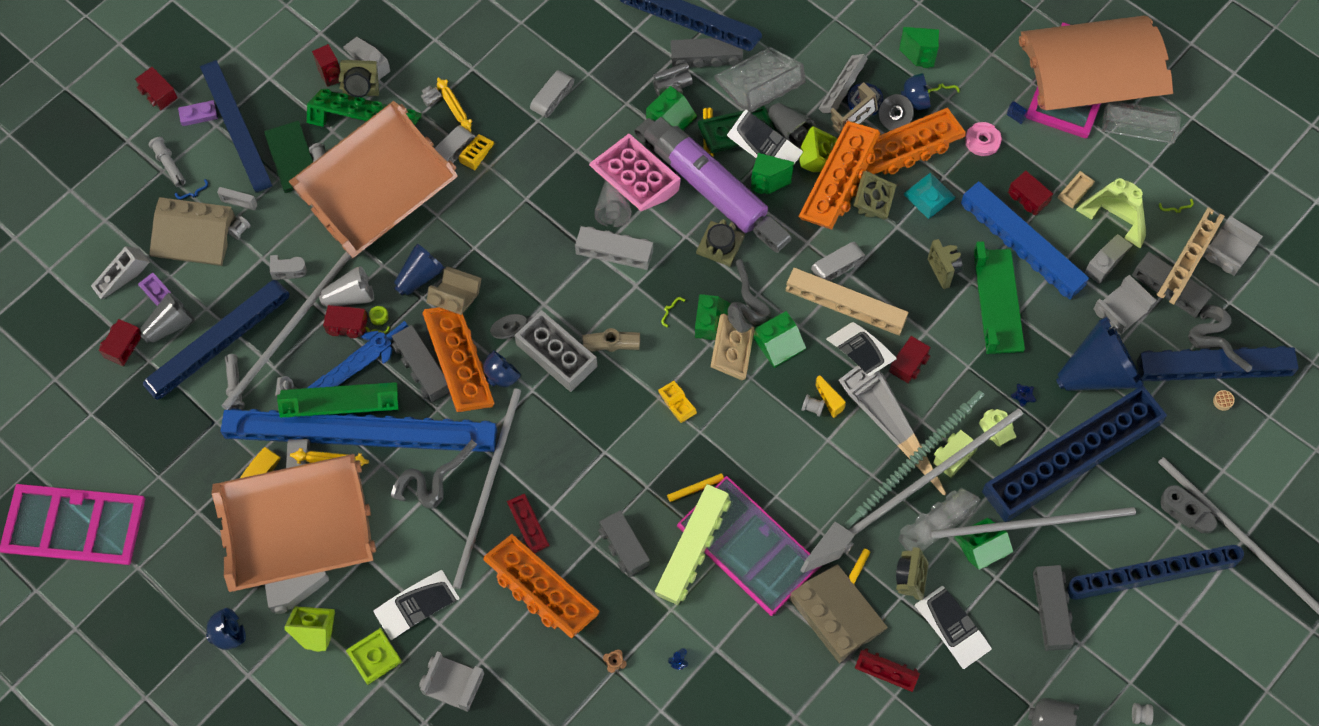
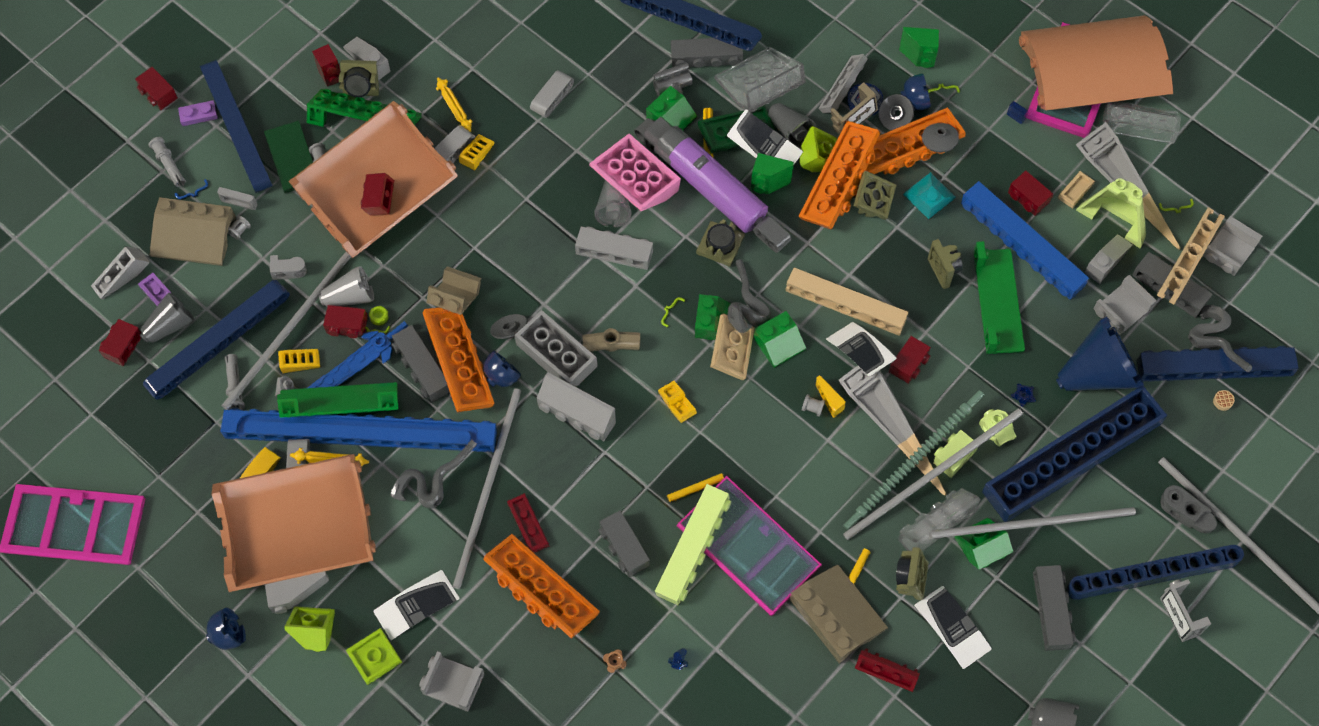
(299, 366): none -> yellow slope
(377, 194): none -> dark red brick
(417, 271): dark blue cone -> none
(430, 95): light grey plate -> none
(576, 407): none -> light grey slope
(830, 548): light grey slope -> none
(839, 262): light grey beam -> none
(940, 137): none -> dark grey dish
(979, 147): bright pink tile -> none
(1111, 160): none -> light grey plate
(1142, 714): light grey wheel -> none
(1178, 614): none -> light grey panel

